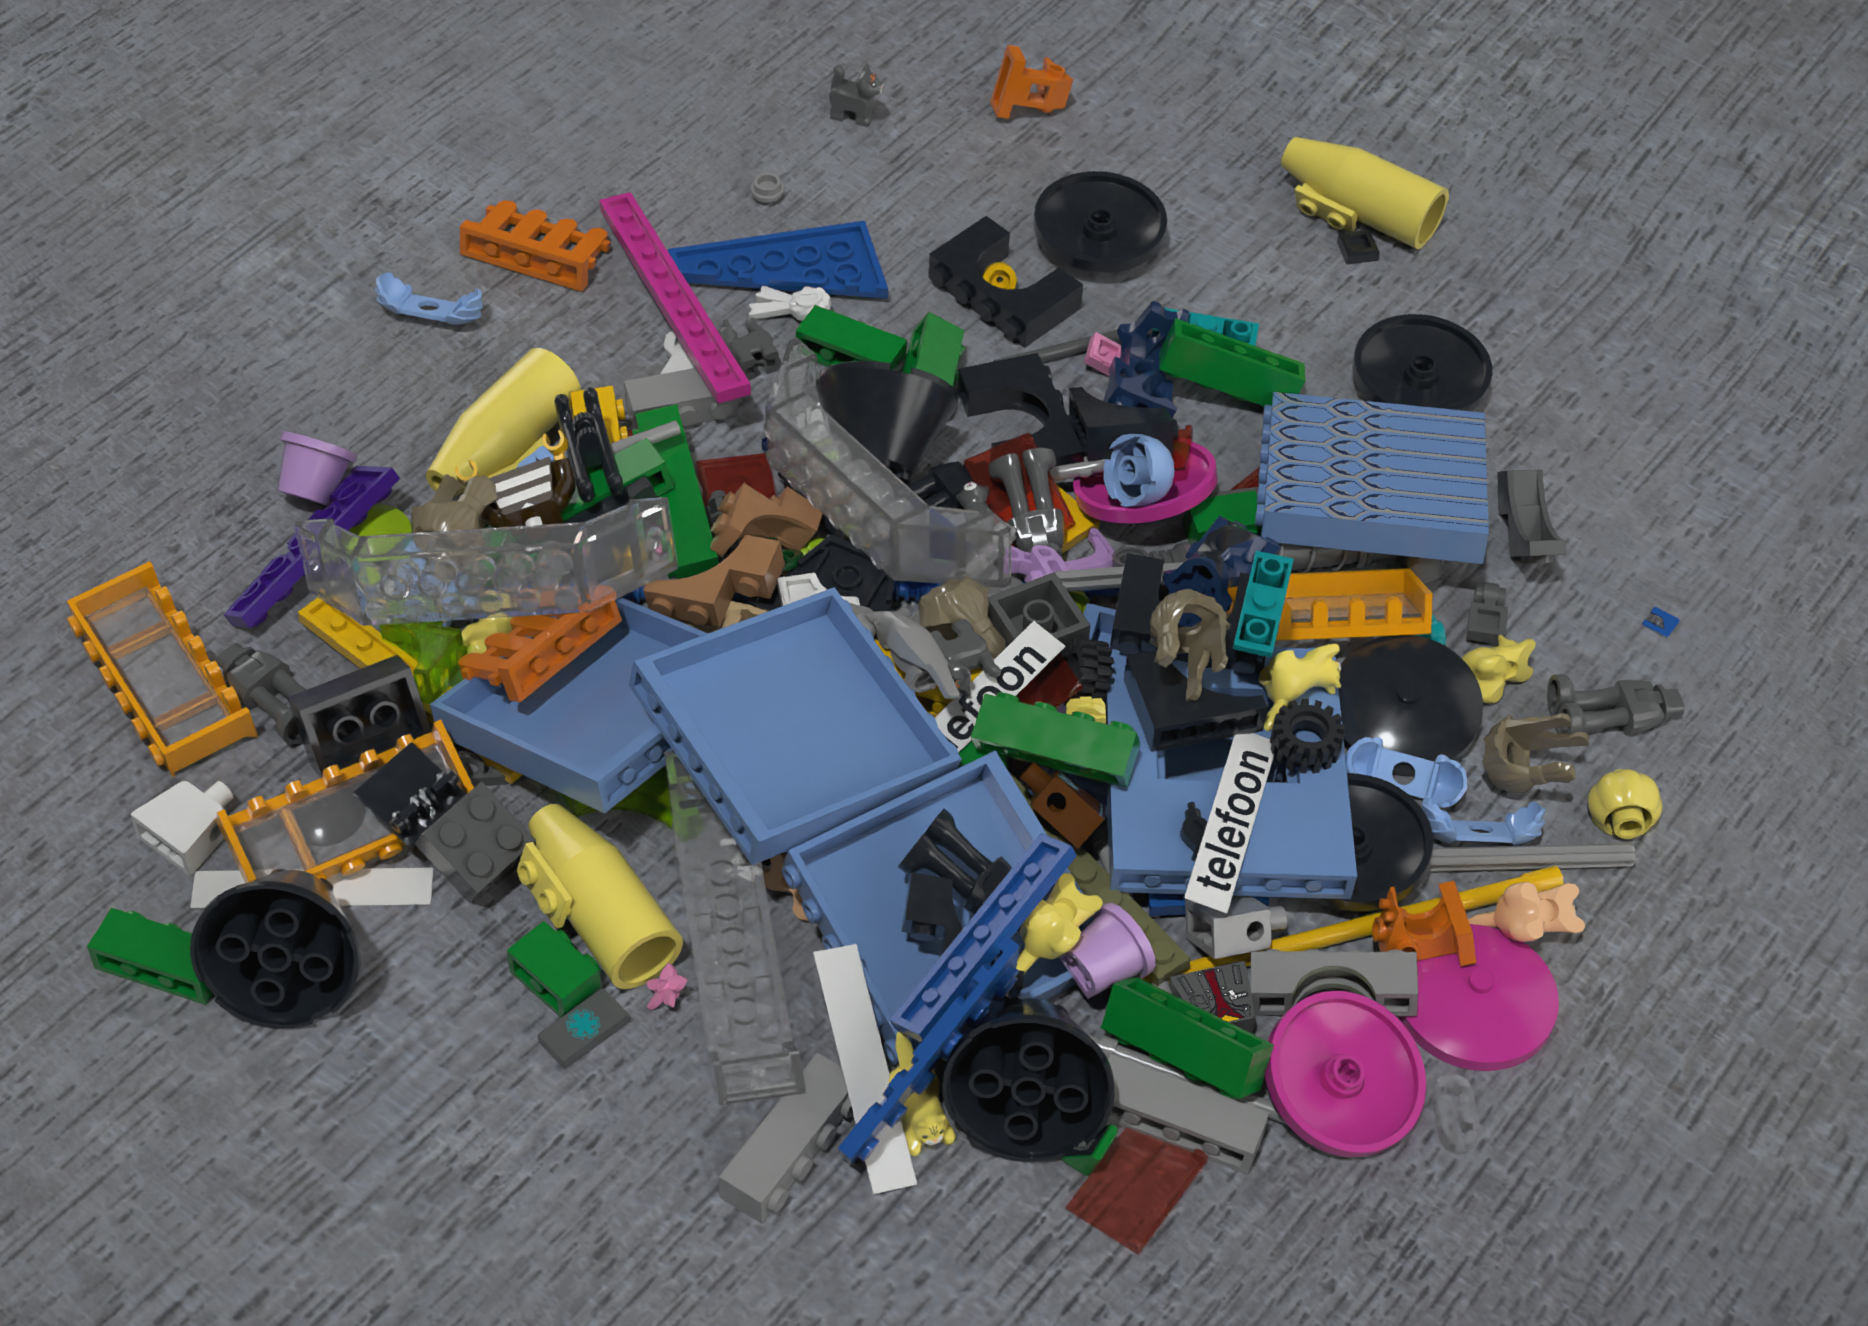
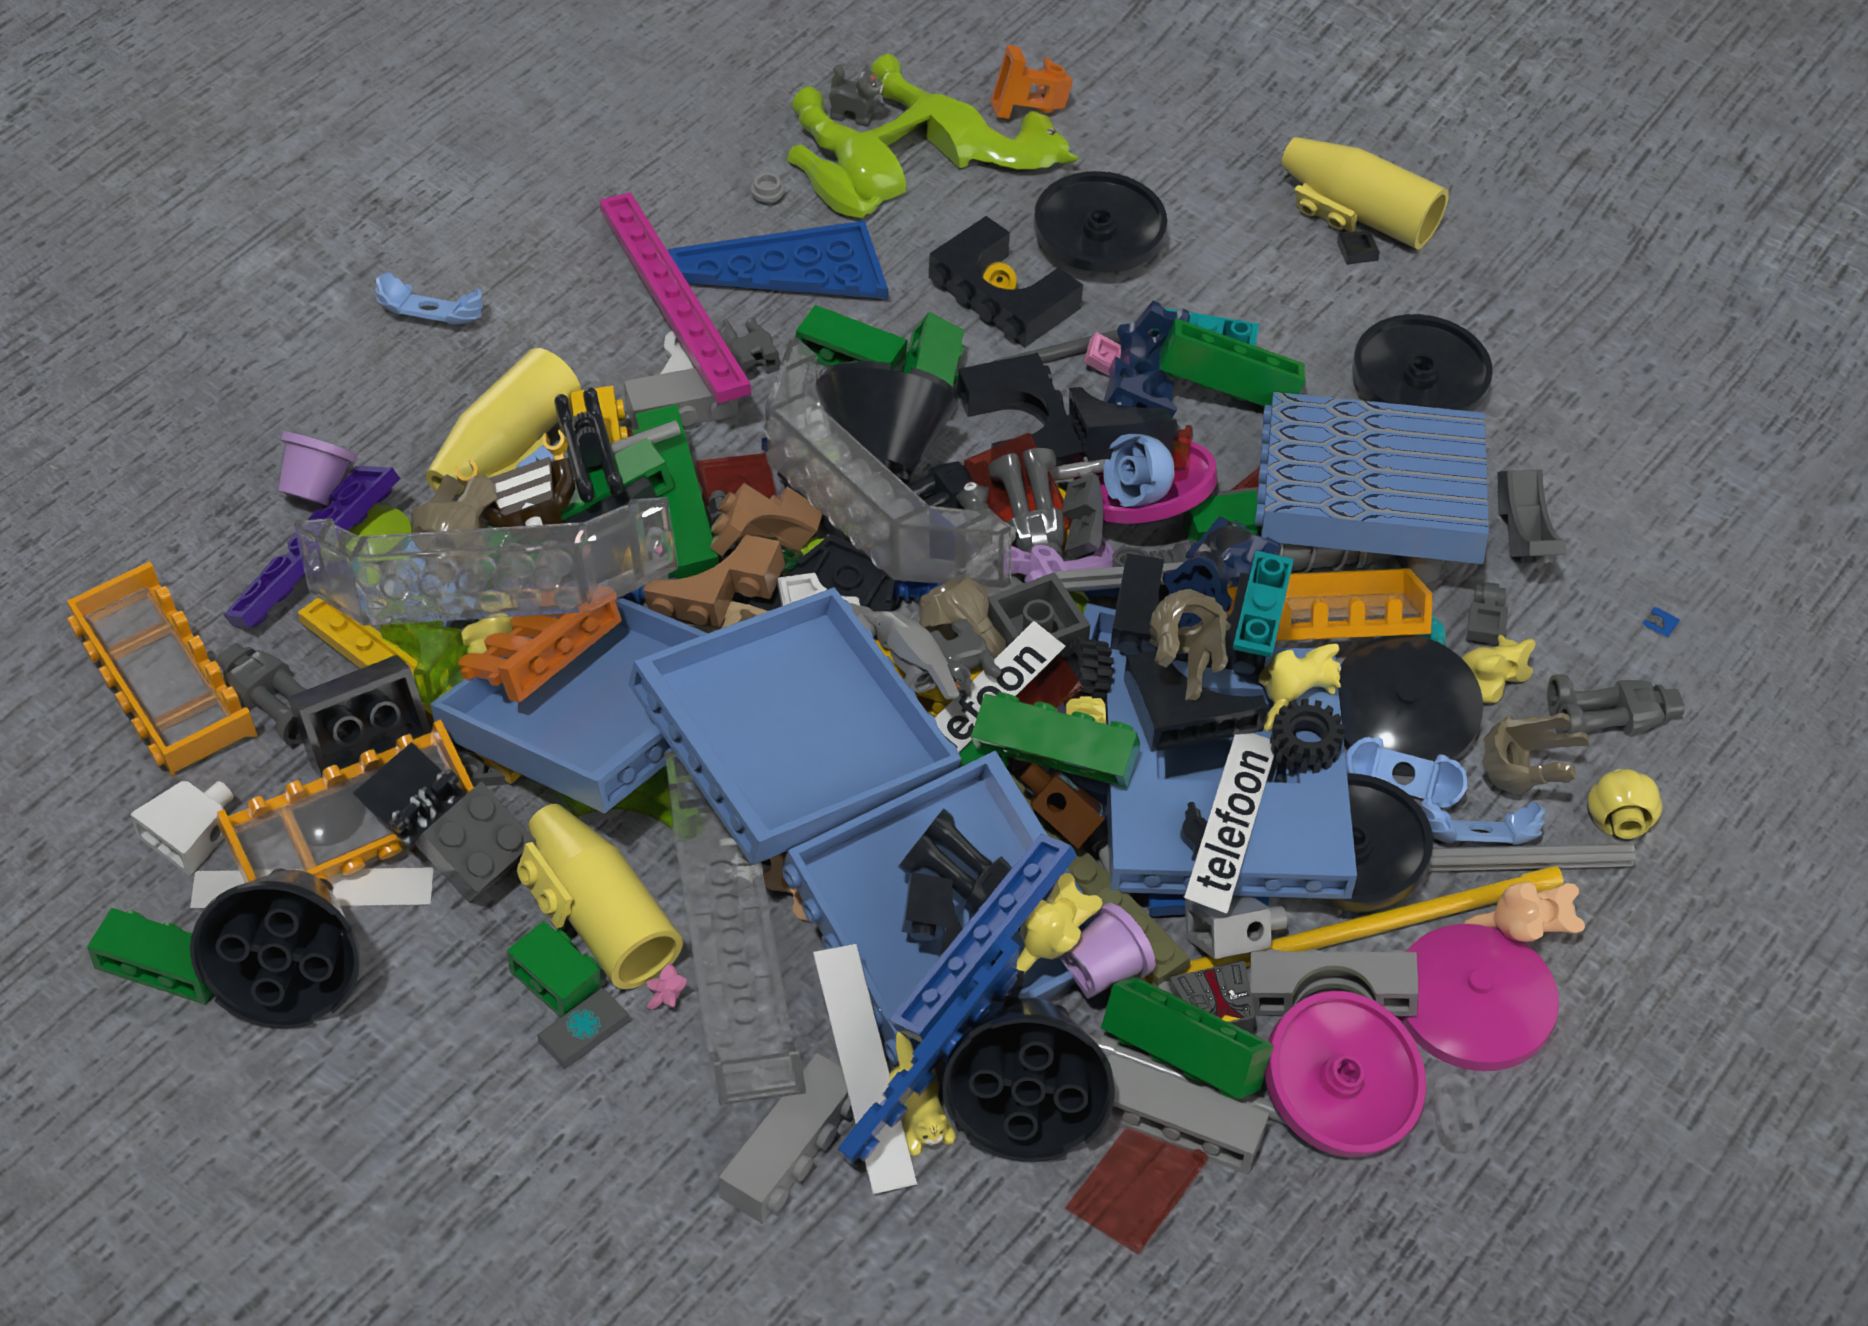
(535, 258): orange fence -> none
(776, 303): white piece -> none
(871, 172): none -> lime animal
(1085, 509): none -> dark grey slope
(1086, 1156): green slope -> none
(1430, 933): orange tile -> none

